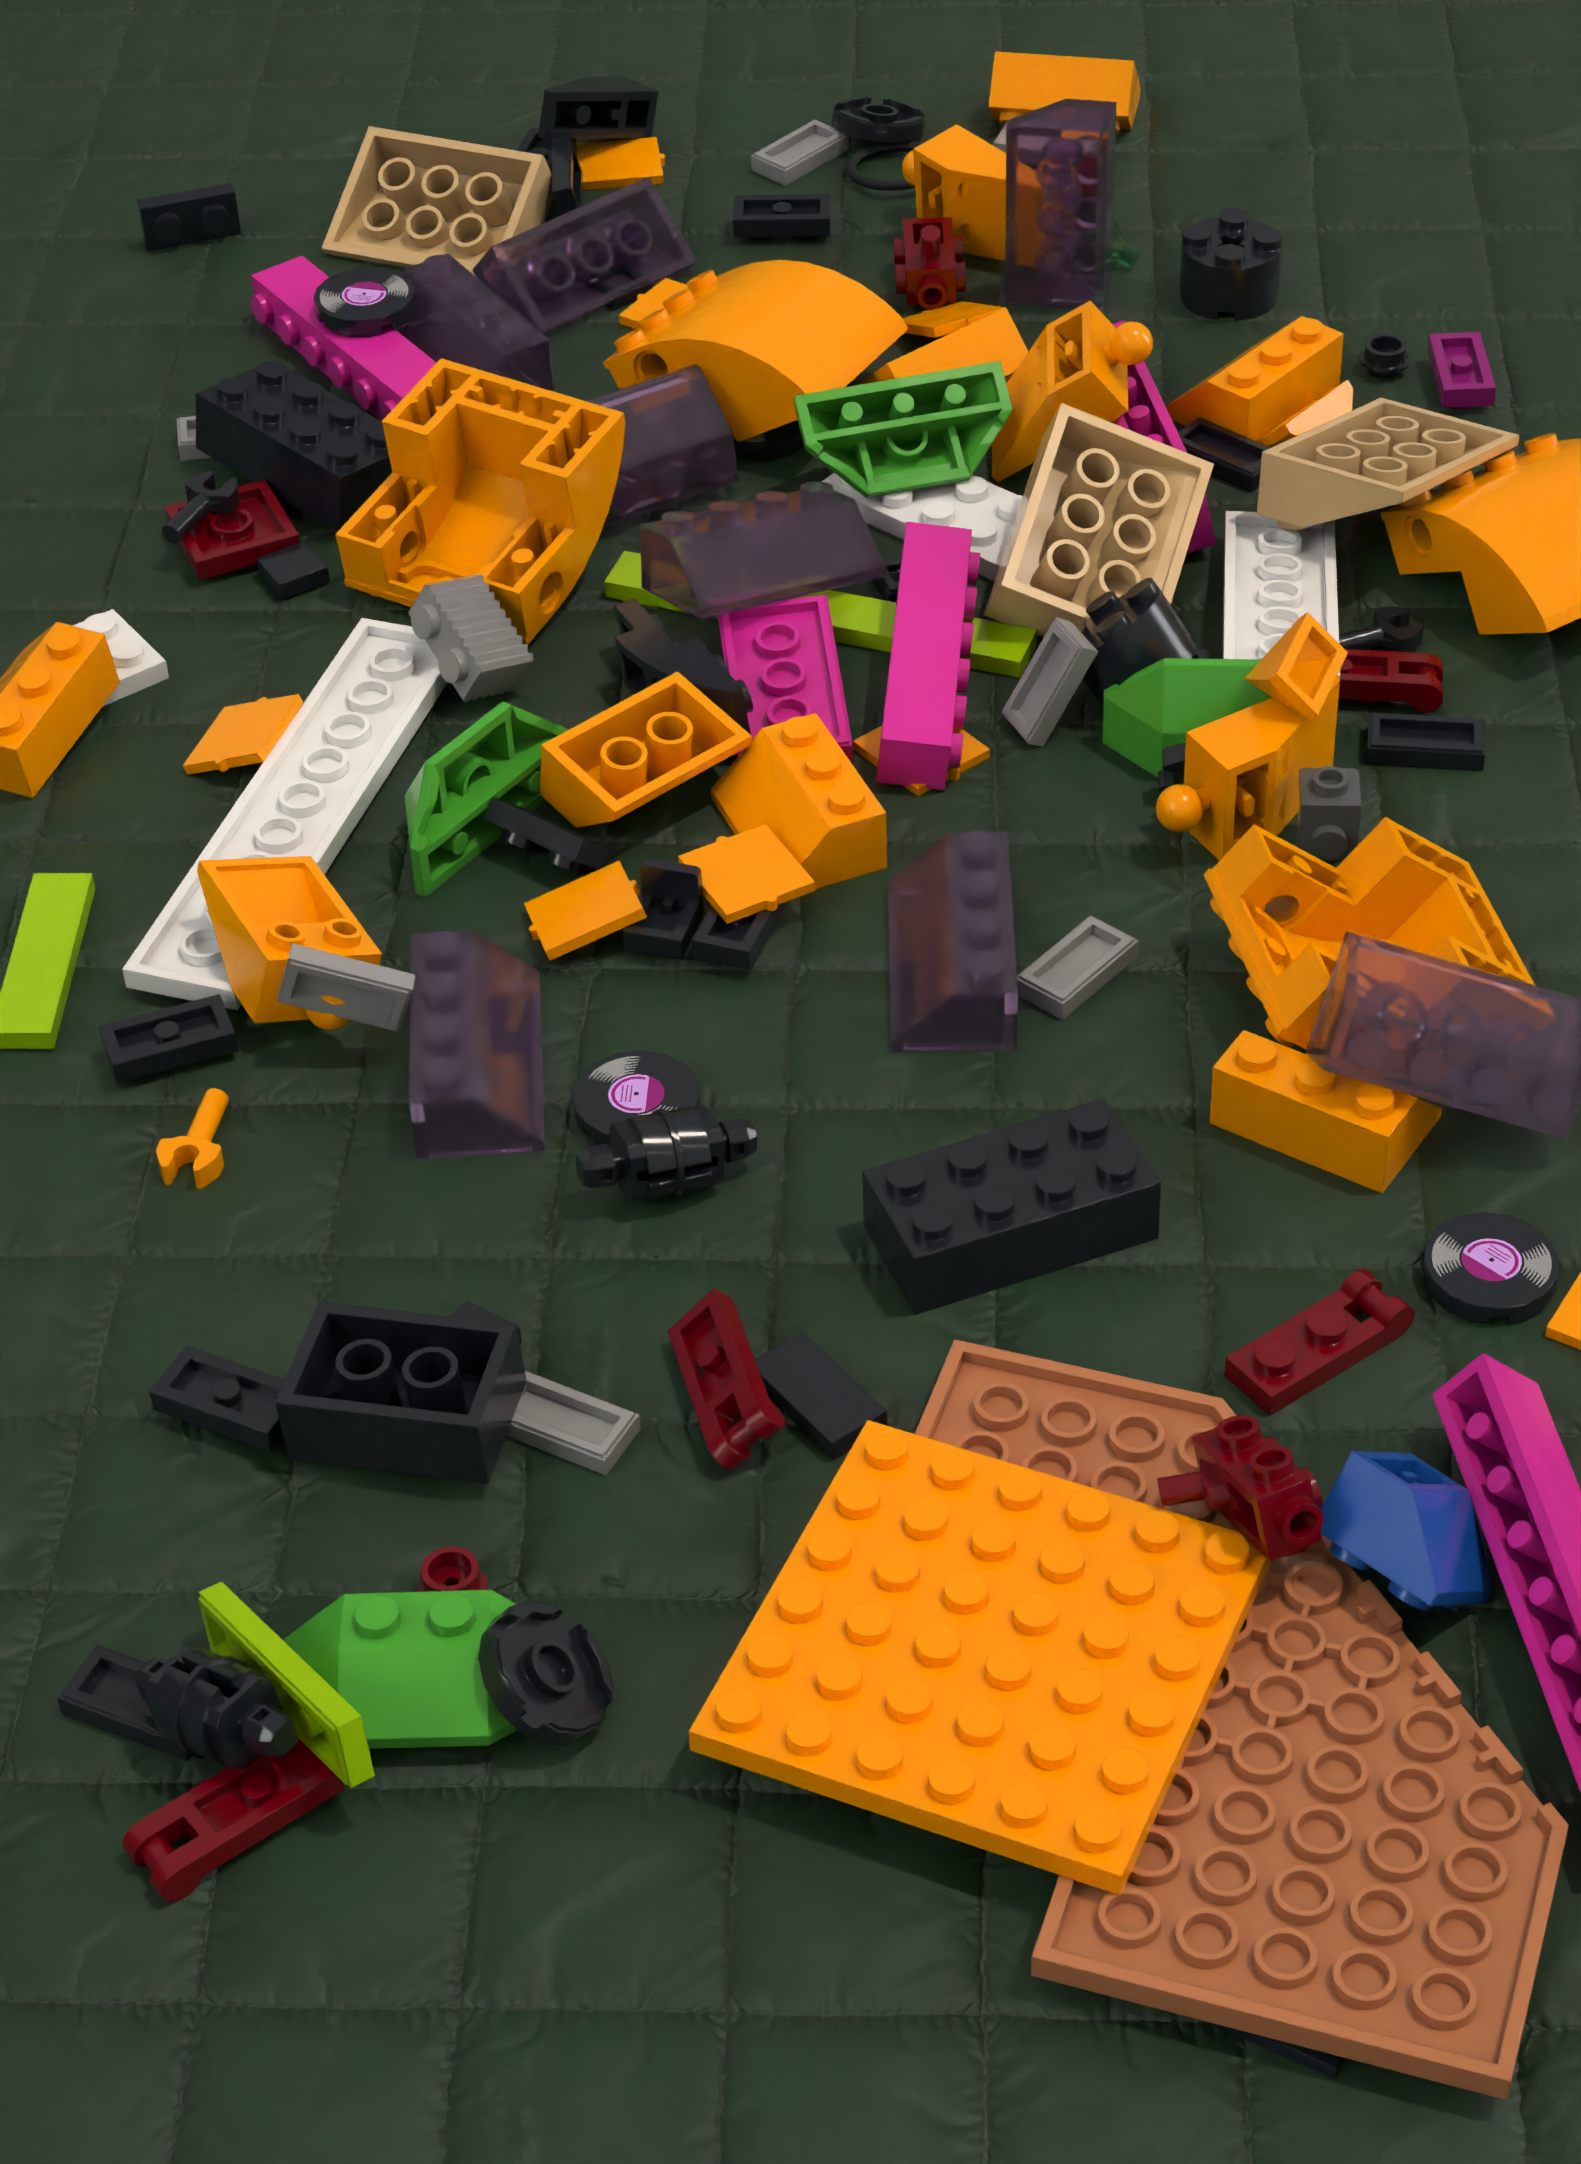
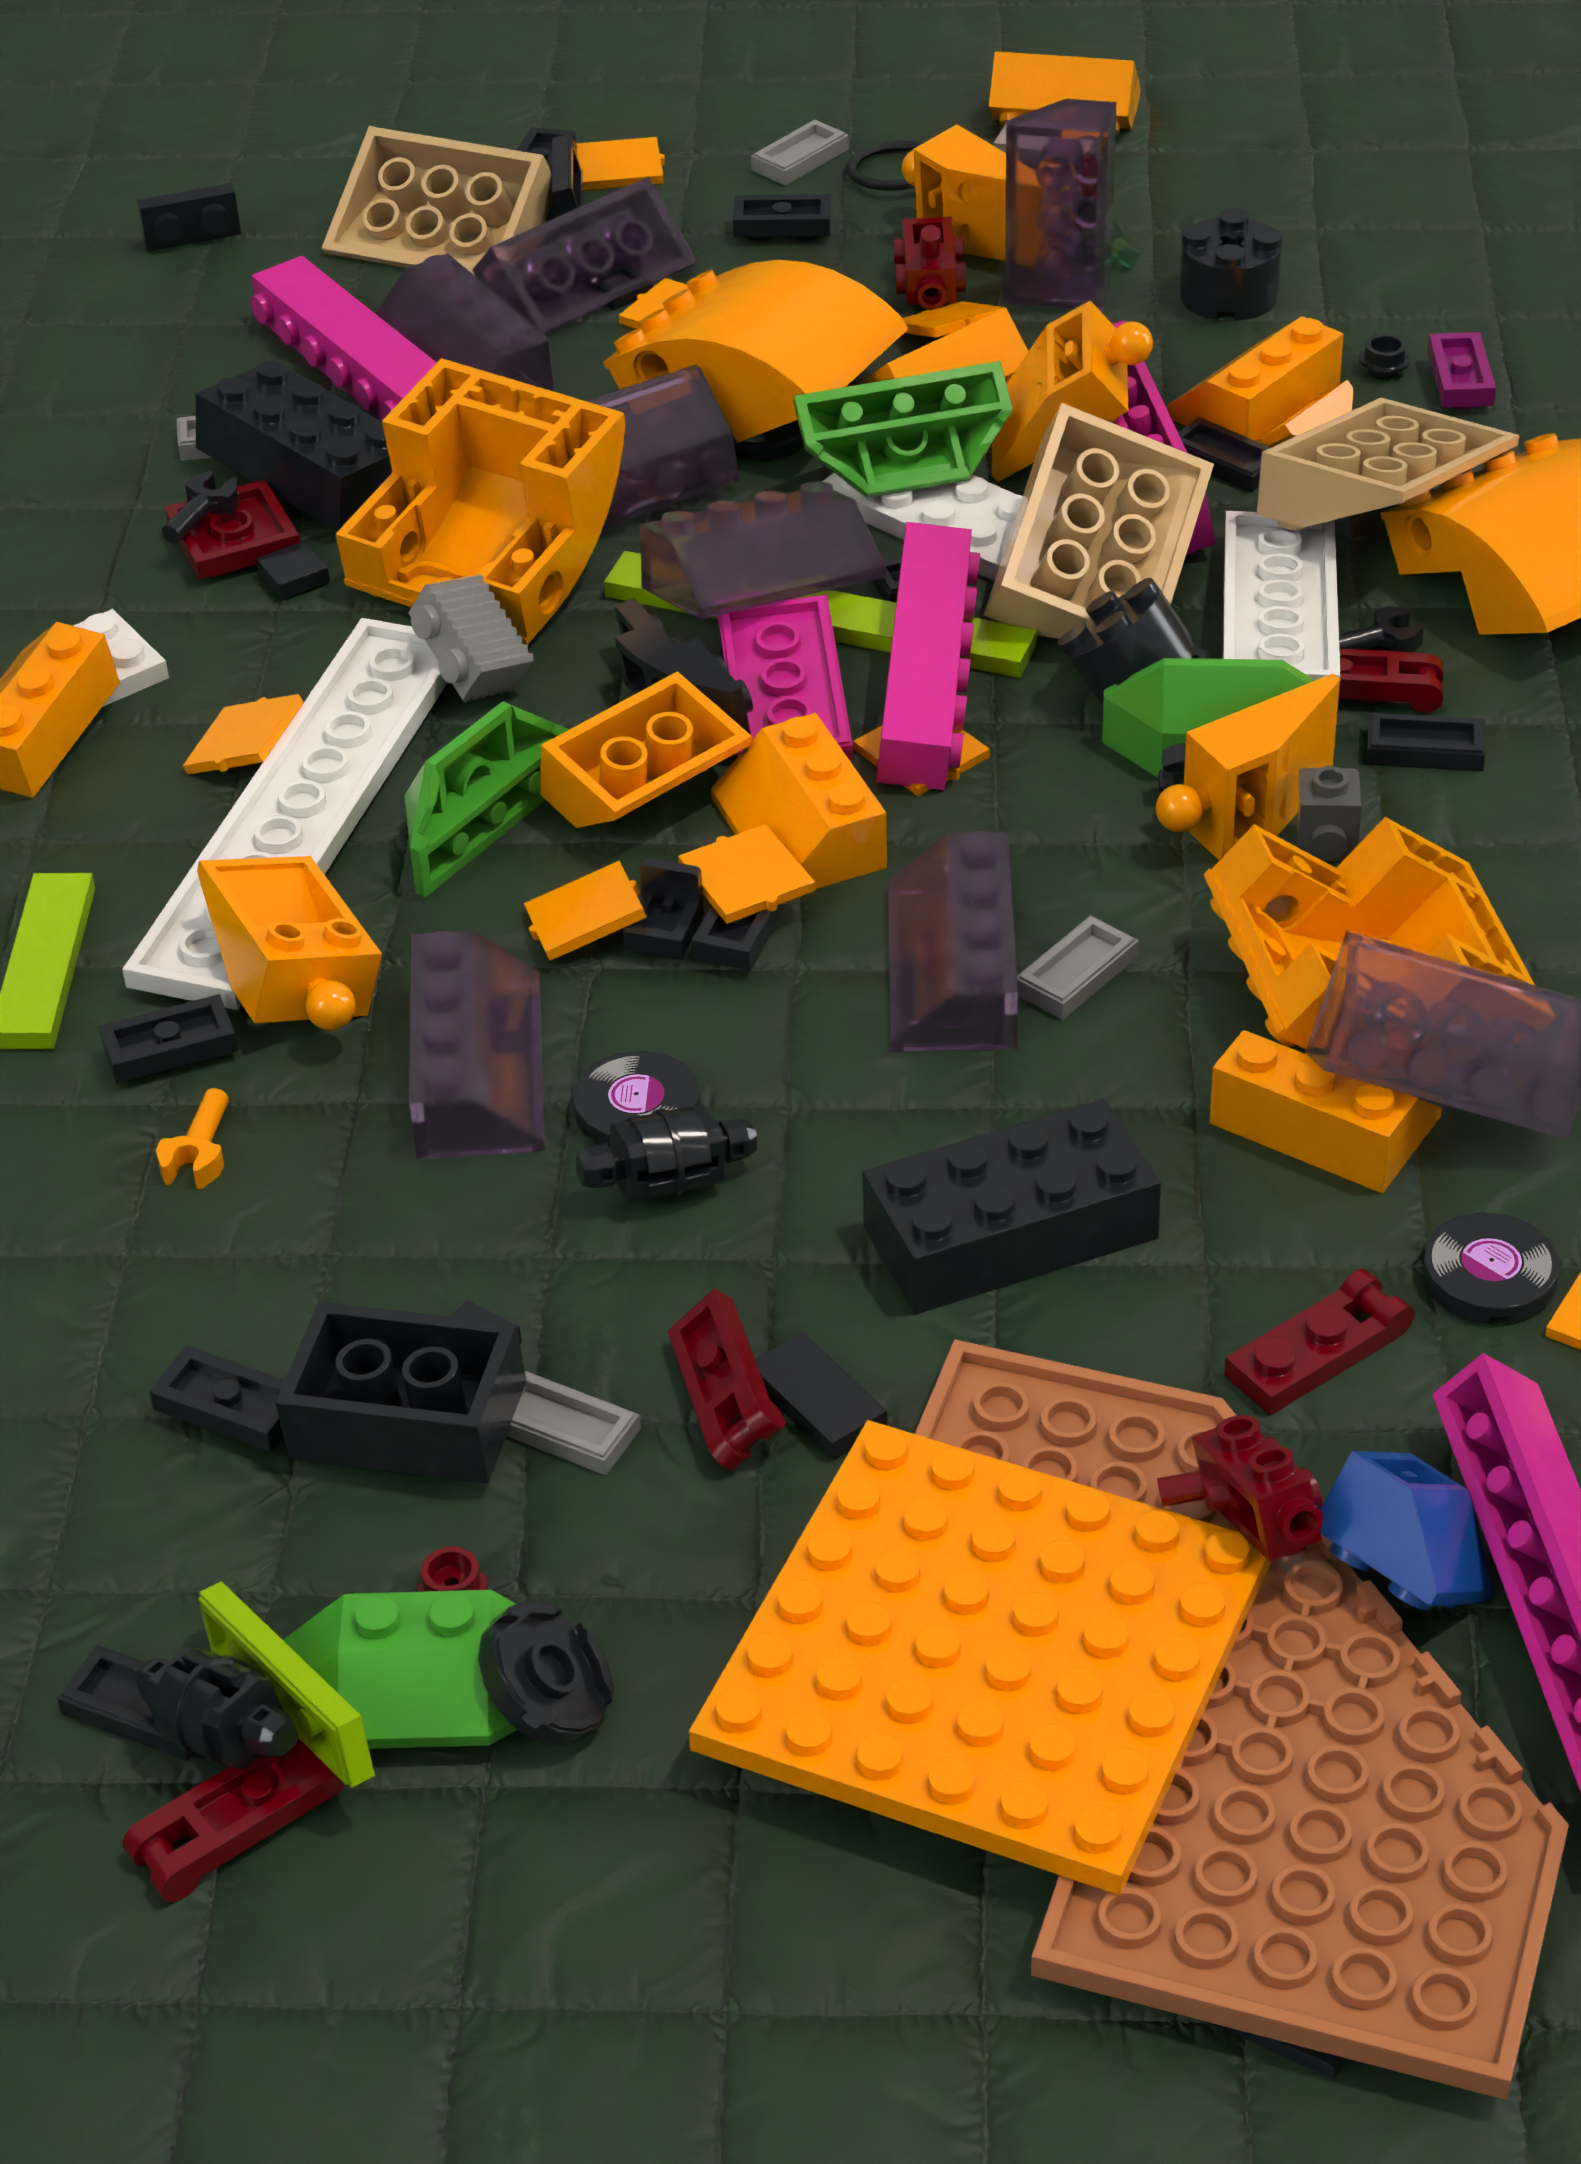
(364, 300): black tile -> none
(371, 991): light grey tile -> none
(527, 829): black plate -> none
(598, 109): black slope -> none
(878, 122): black tile -> none
(1049, 682): light grey tile -> none
(1300, 667): light orange slope -> none

